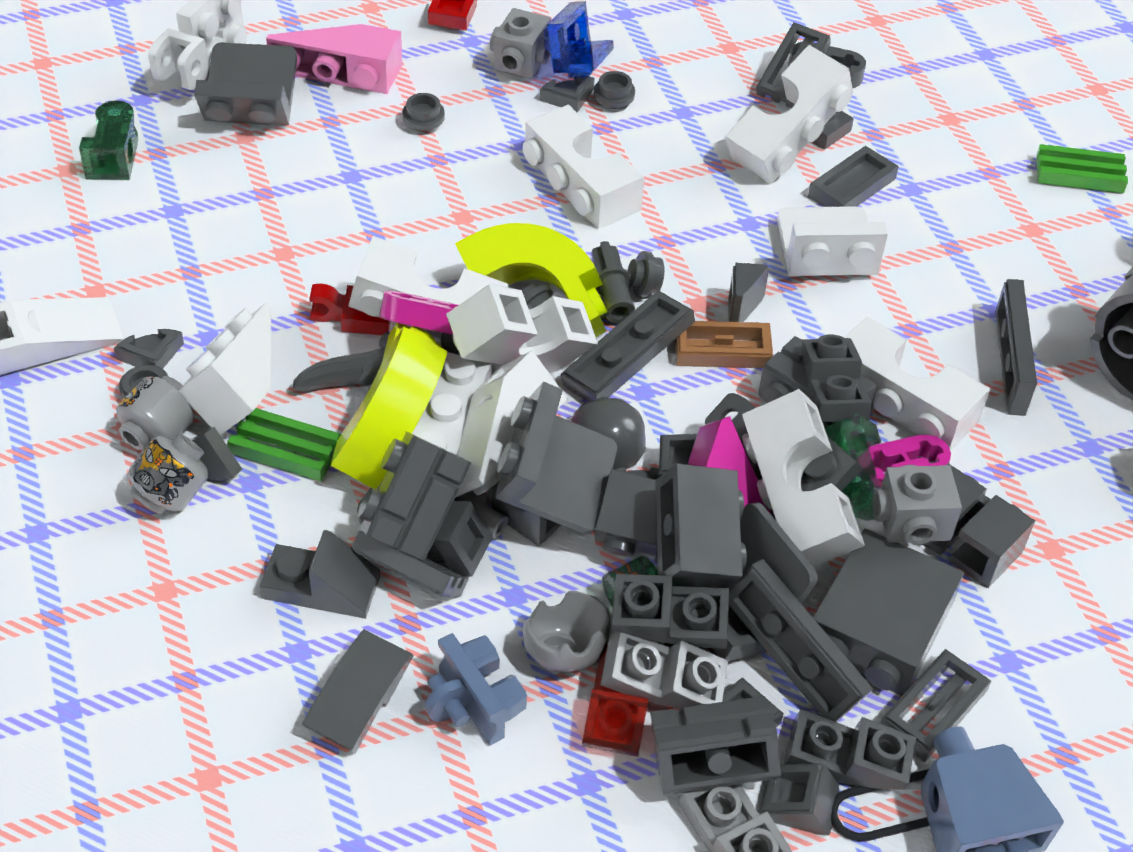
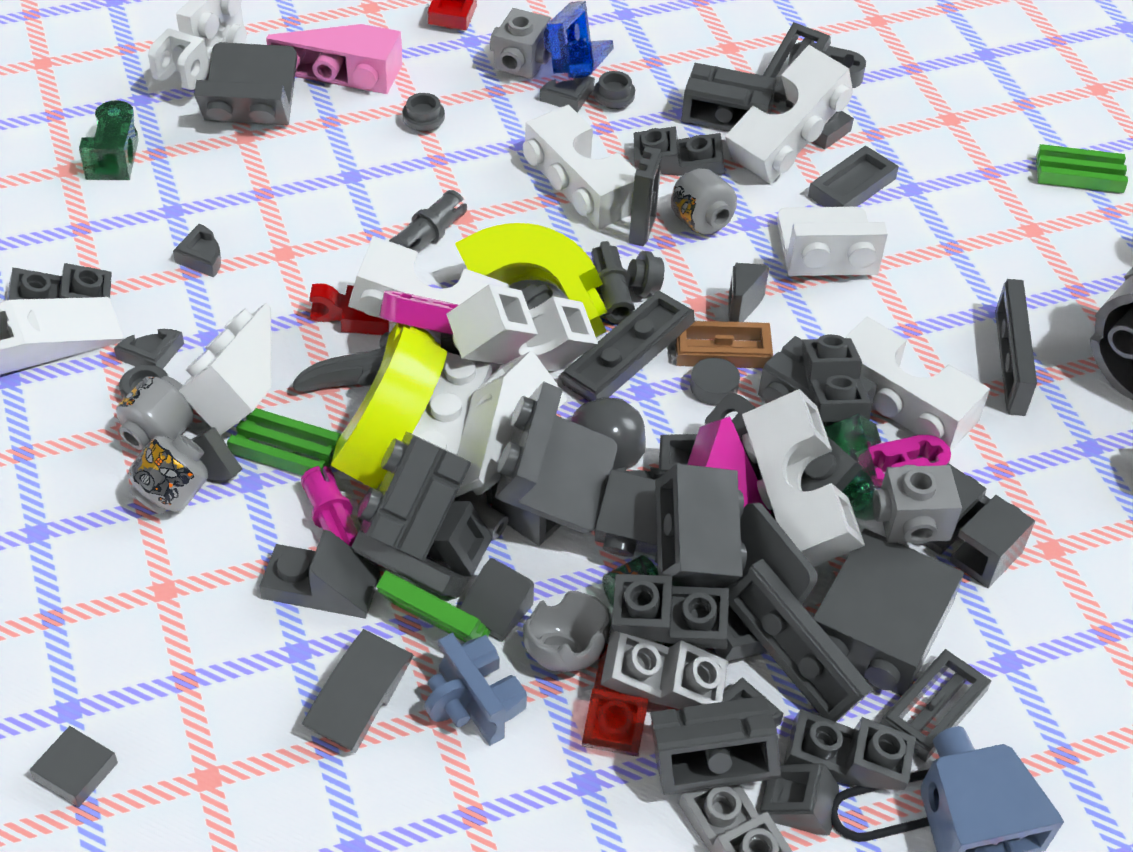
(73, 283): none -> dark grey slope
(74, 766): none -> dark grey tile
(199, 251): none -> dark grey tile
(330, 508): none -> dark pink axle
(430, 608): none -> bright green tile
(431, 223): none -> dark grey pin
(499, 598): none -> dark grey slope
(645, 196): none -> dark grey tile
(681, 154): none -> dark grey slope
(703, 201): none -> light grey head
(714, 380): none -> dark grey tile
(722, 96): none -> dark grey brick

